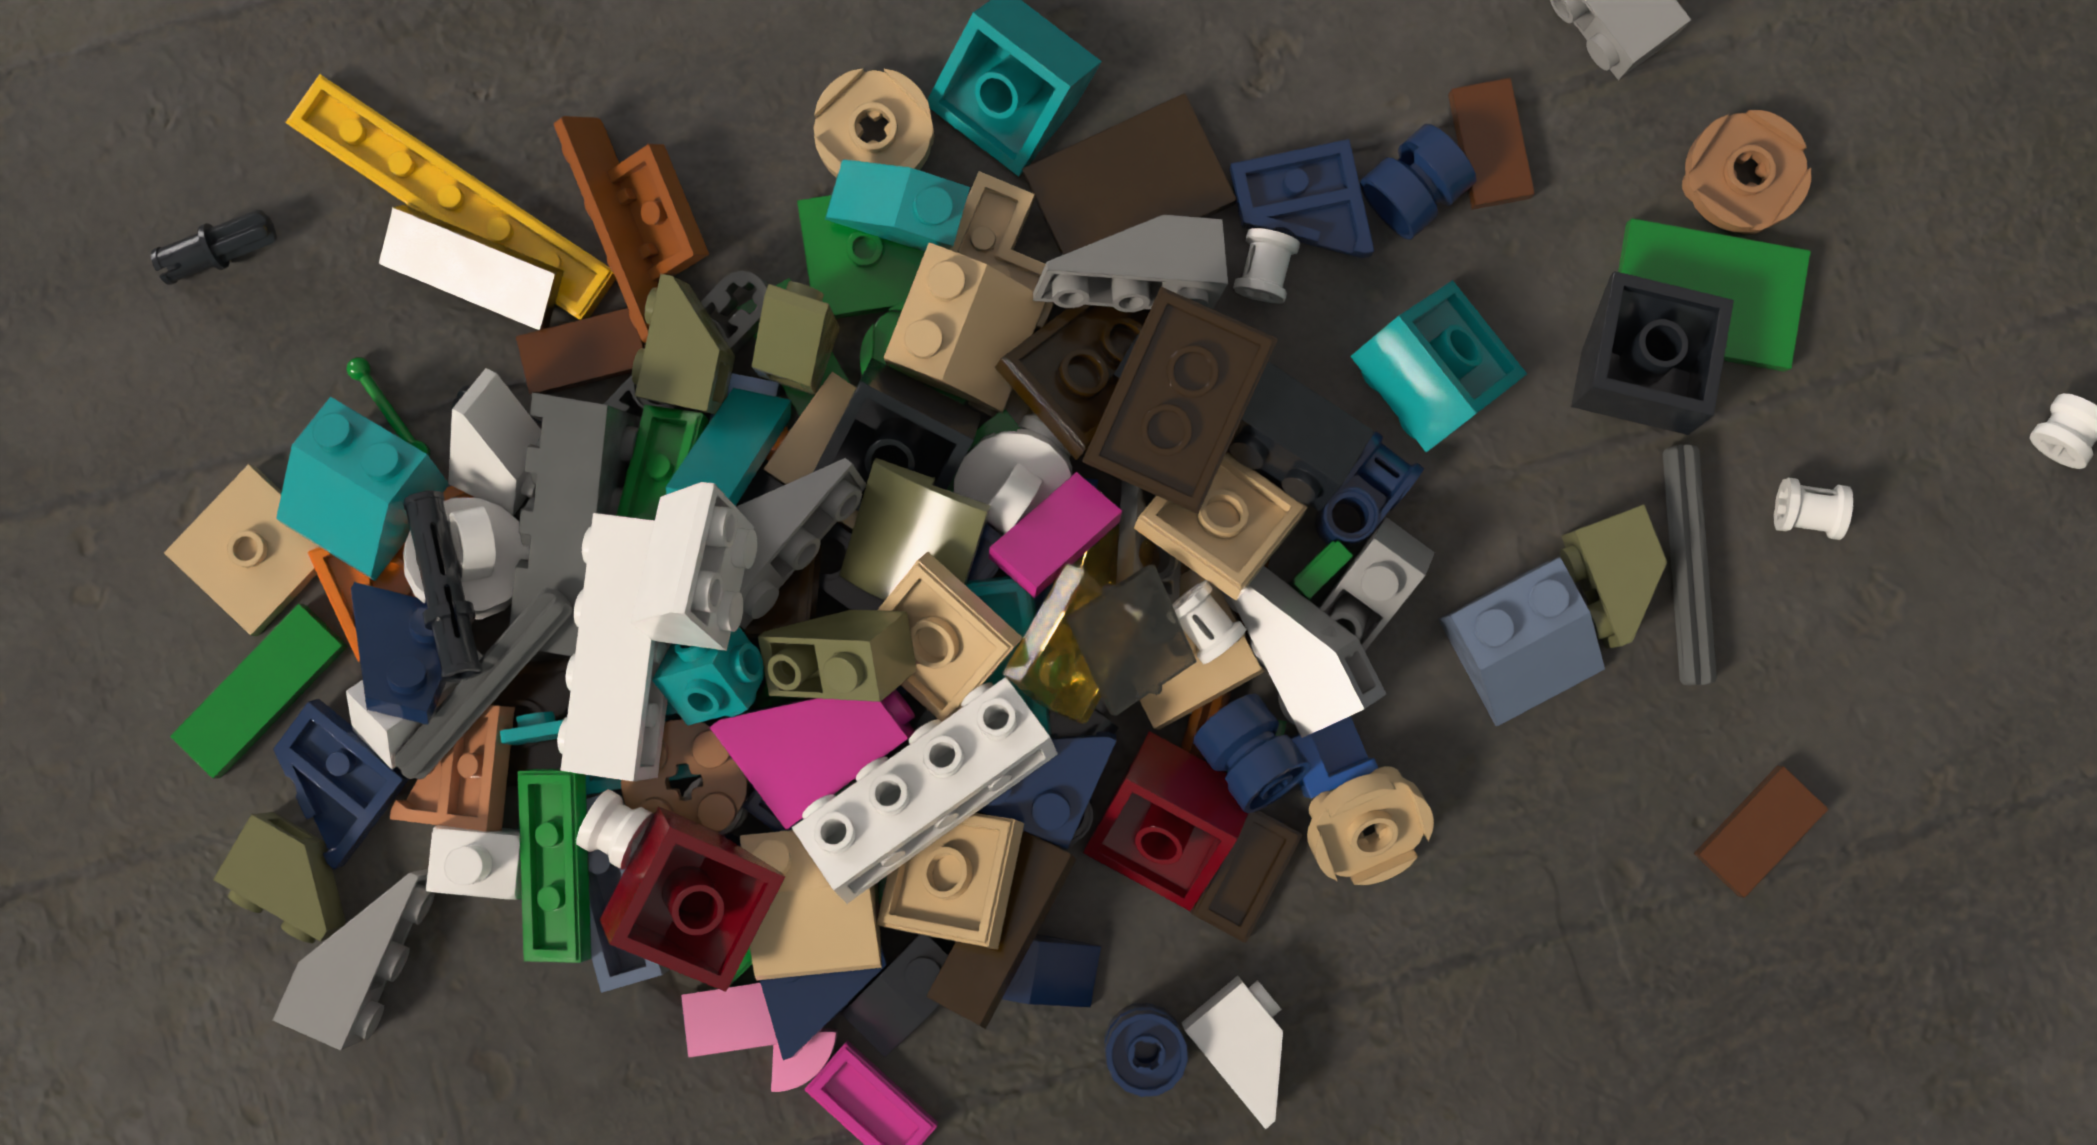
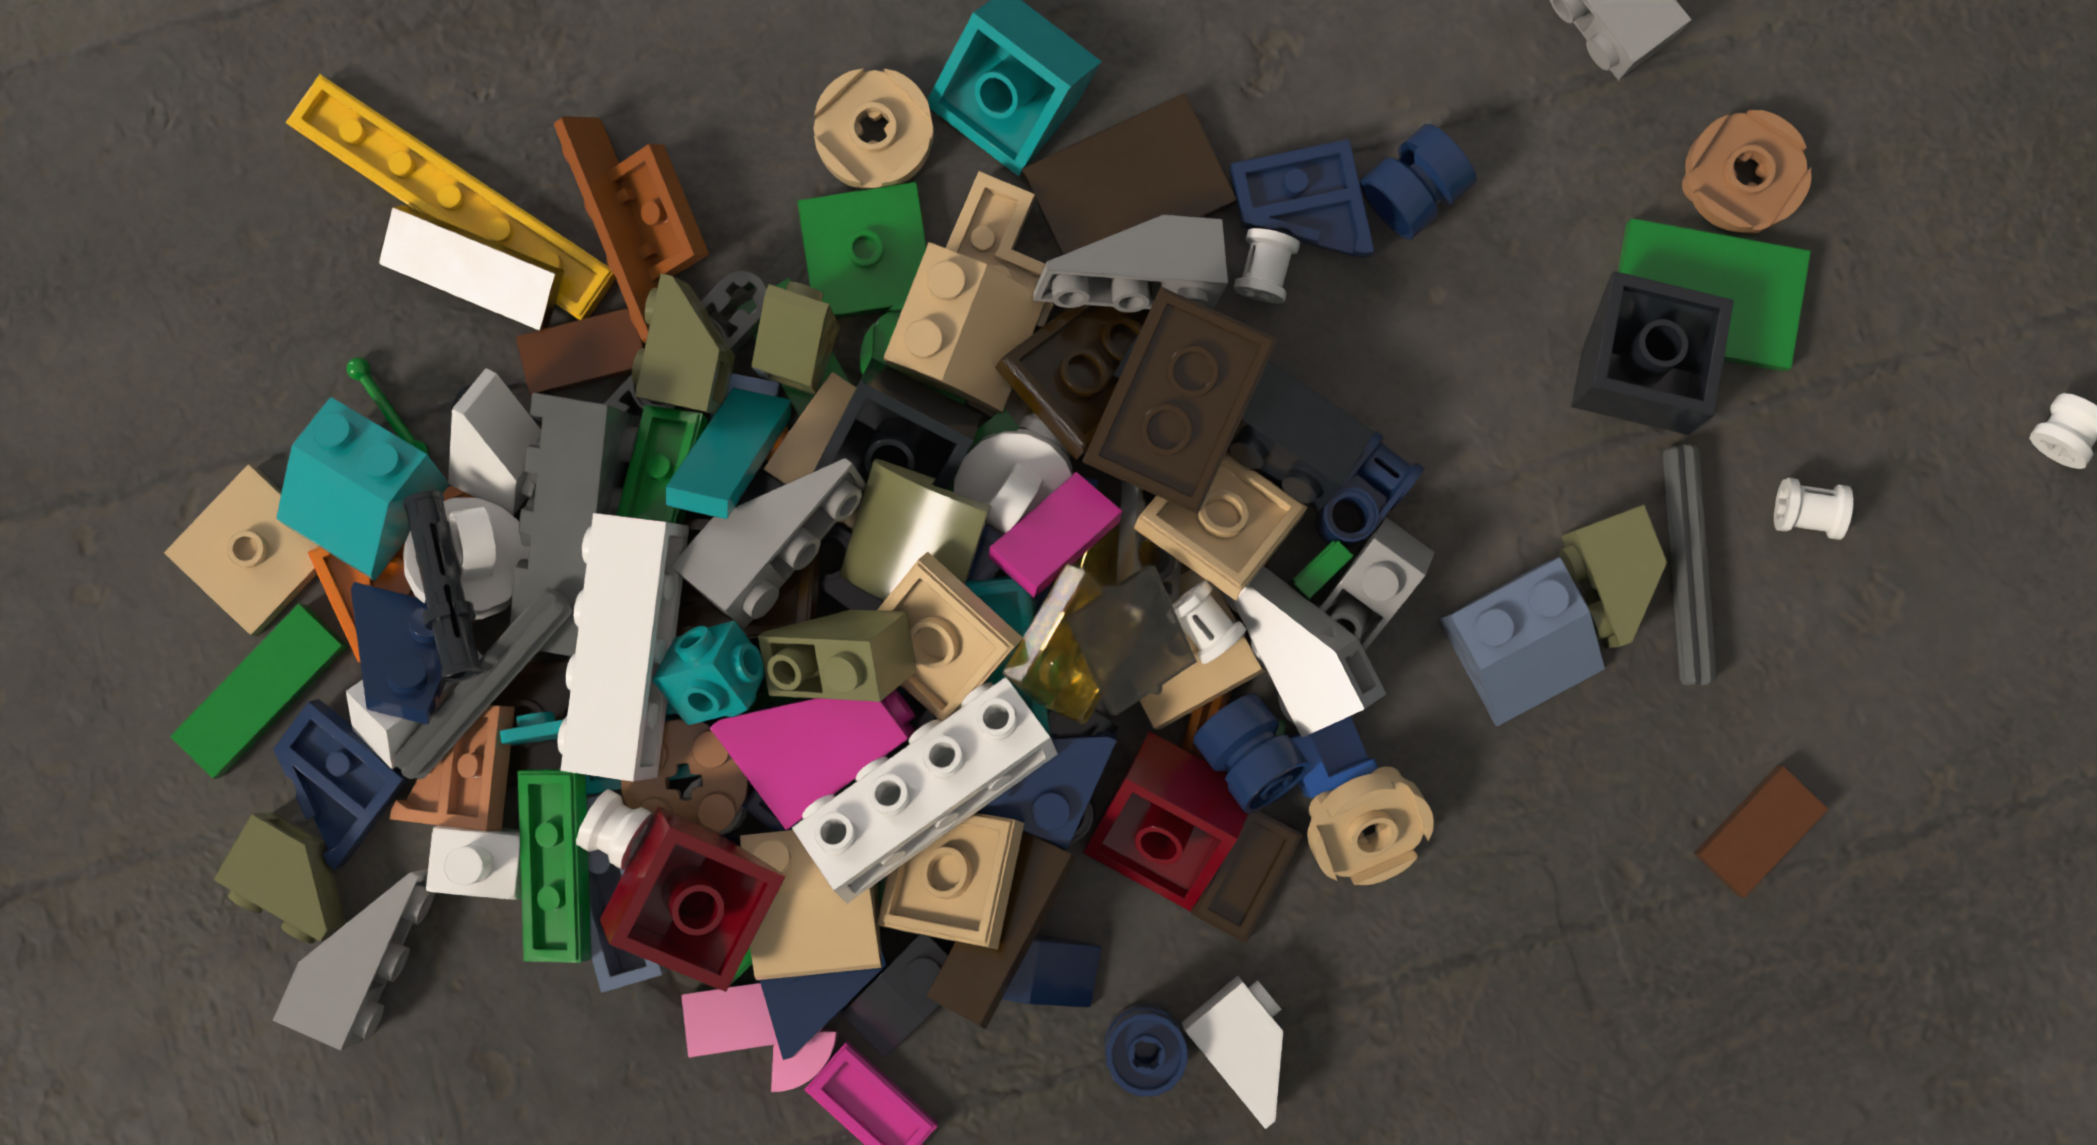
(214, 246): black axle -> none
(695, 569): white slope -> none
(897, 204): teal slope -> none
(1438, 365): teal slope -> none
(1492, 141): reddish brown tile -> none

